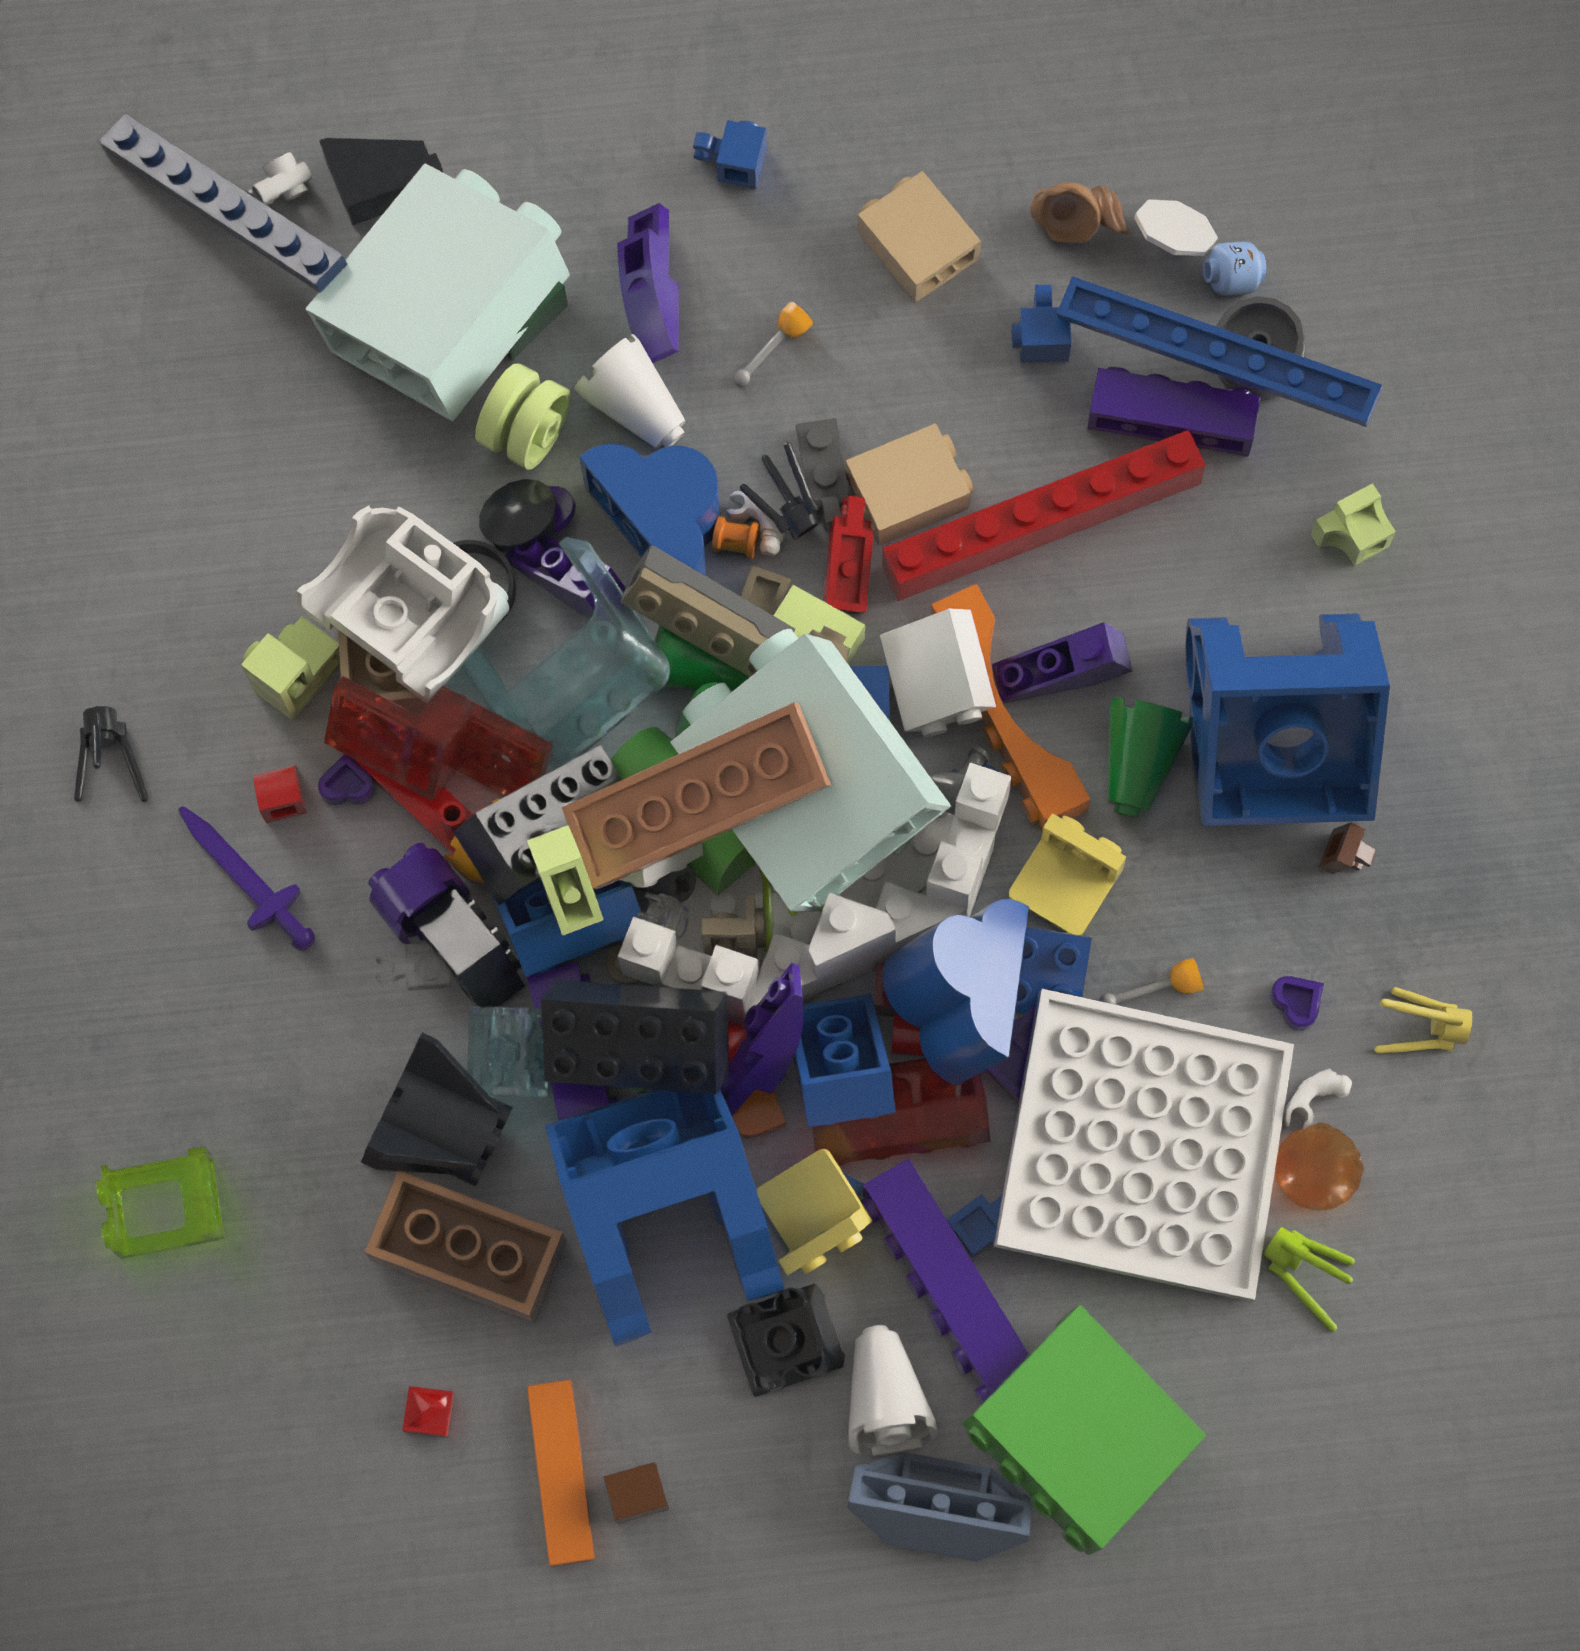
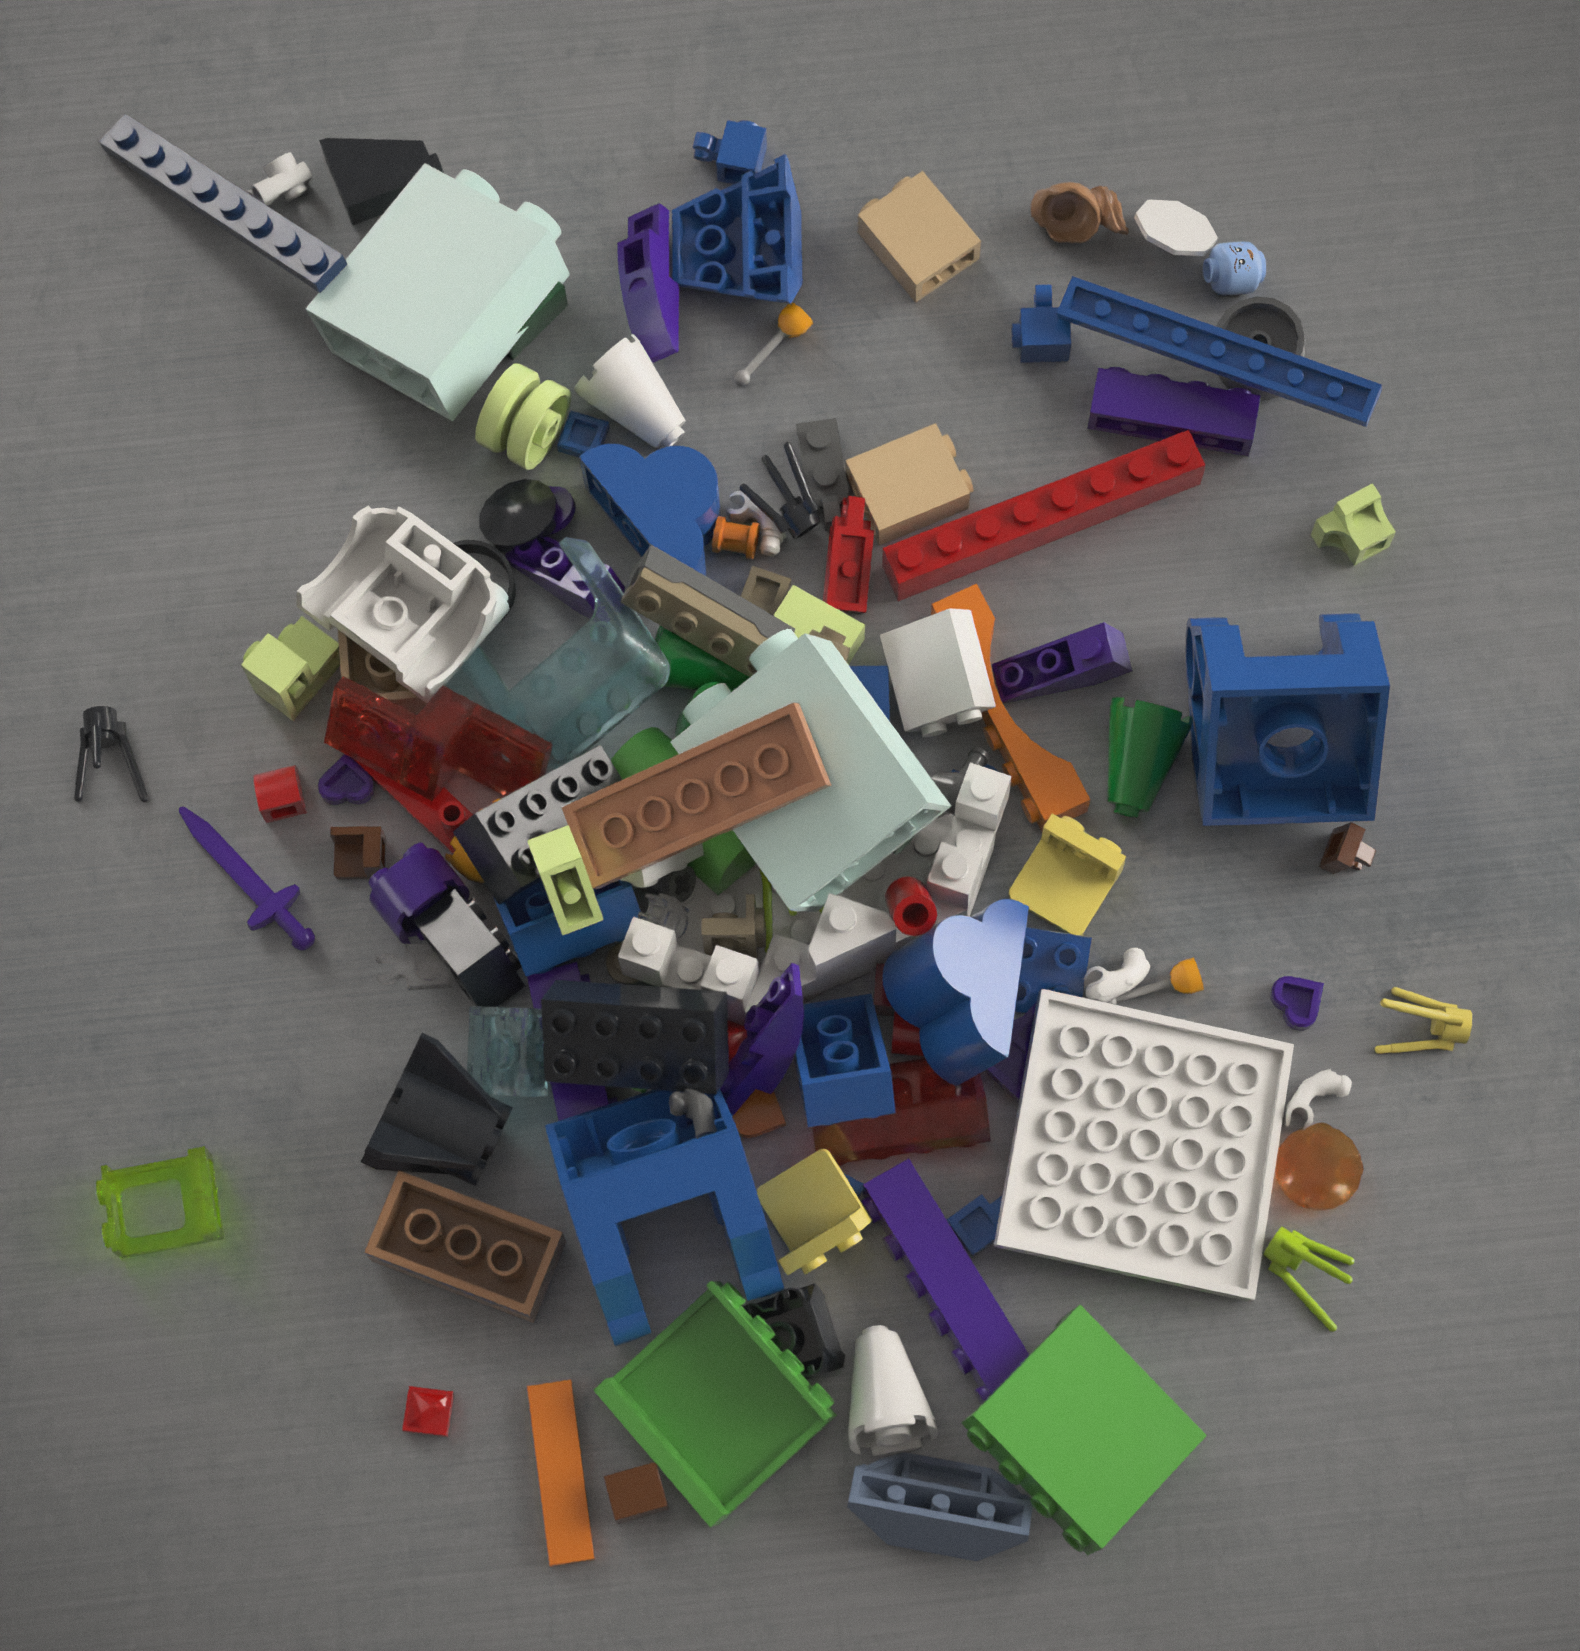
(358, 851): none -> reddish brown panel
(582, 434): none -> blue tile
(695, 1107): none -> dark grey arm
(717, 1402): none -> bright green panel
(742, 238): none -> blue wedge
(910, 906): none -> red brick
(1107, 985): none -> white piece

